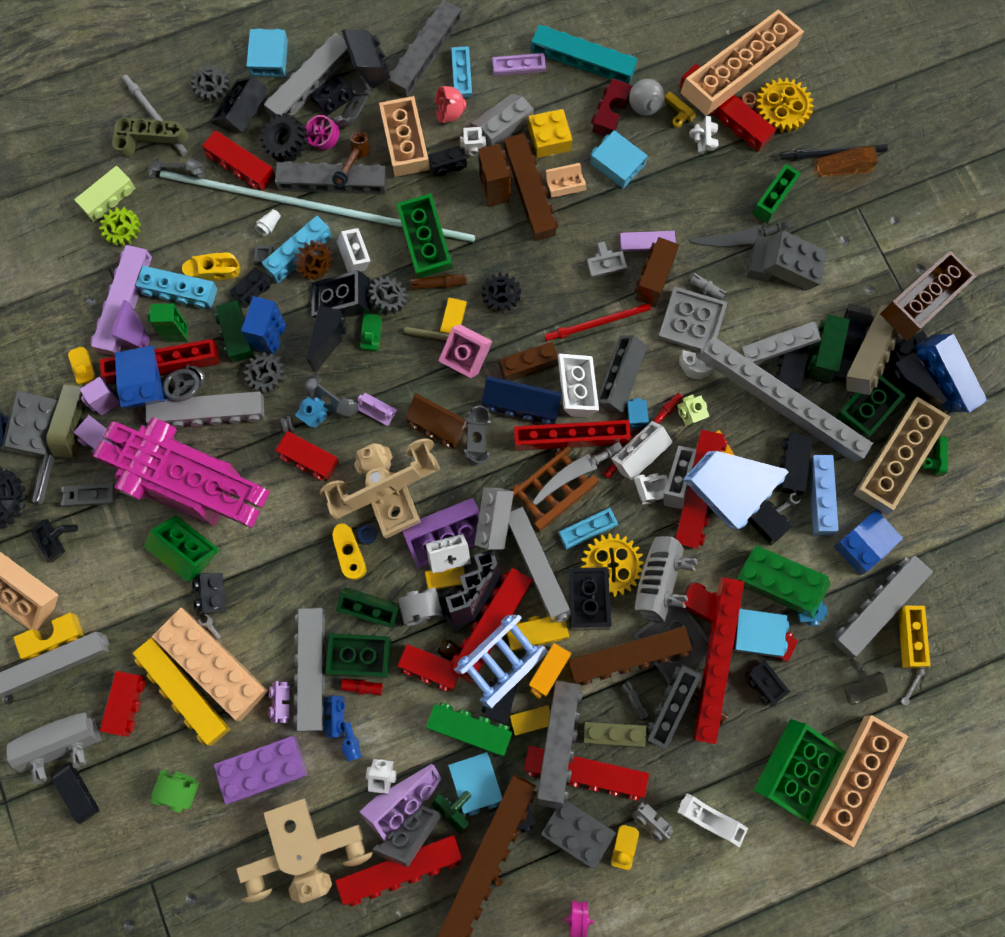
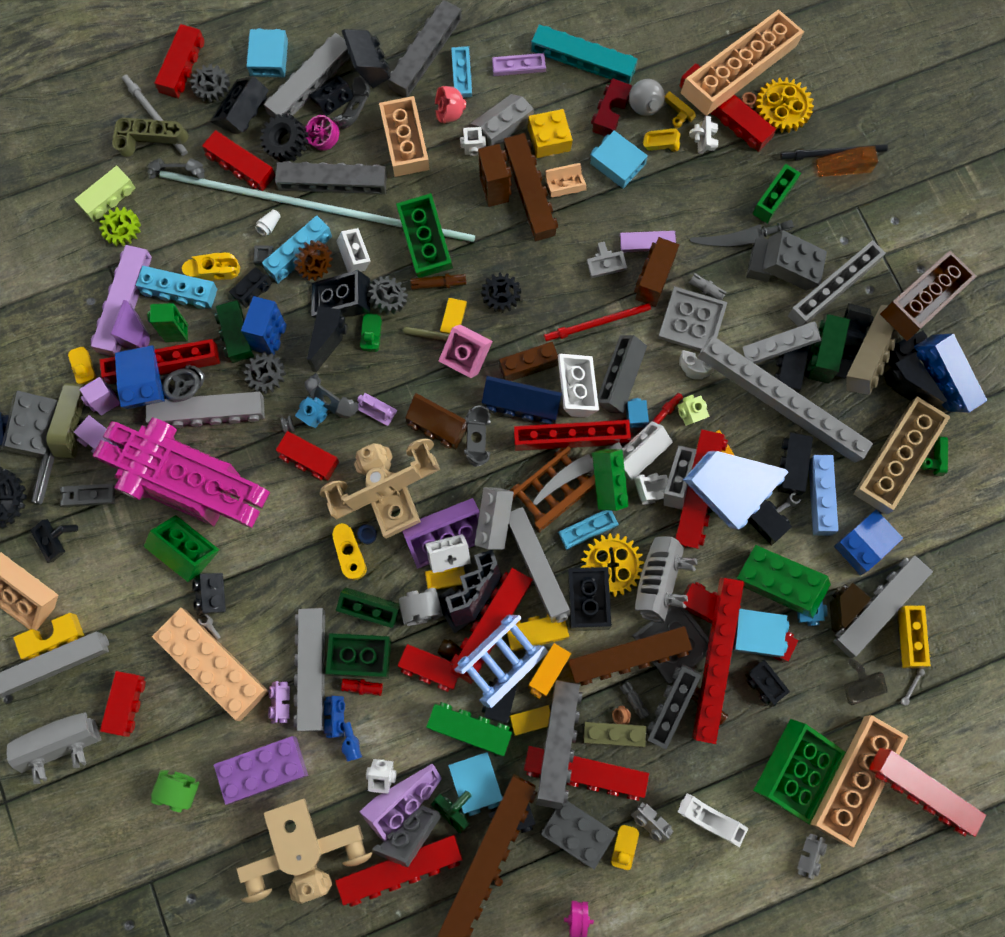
(74, 793): black beam -> none
(179, 61): none -> red brick
(181, 691): yellow brick -> none
(359, 149): reddish brown piece -> none
(447, 161): black bracket -> none
(610, 479): none -> green brick
(621, 715): none -> nougat plate
(662, 139): none -> yellow piece
(811, 863): none -> light grey hinge
(836, 284): none -> light grey brick
(846, 605): none -> dark brown slope
(867, 412): dark green brick -> none
(927, 791): none -> brick

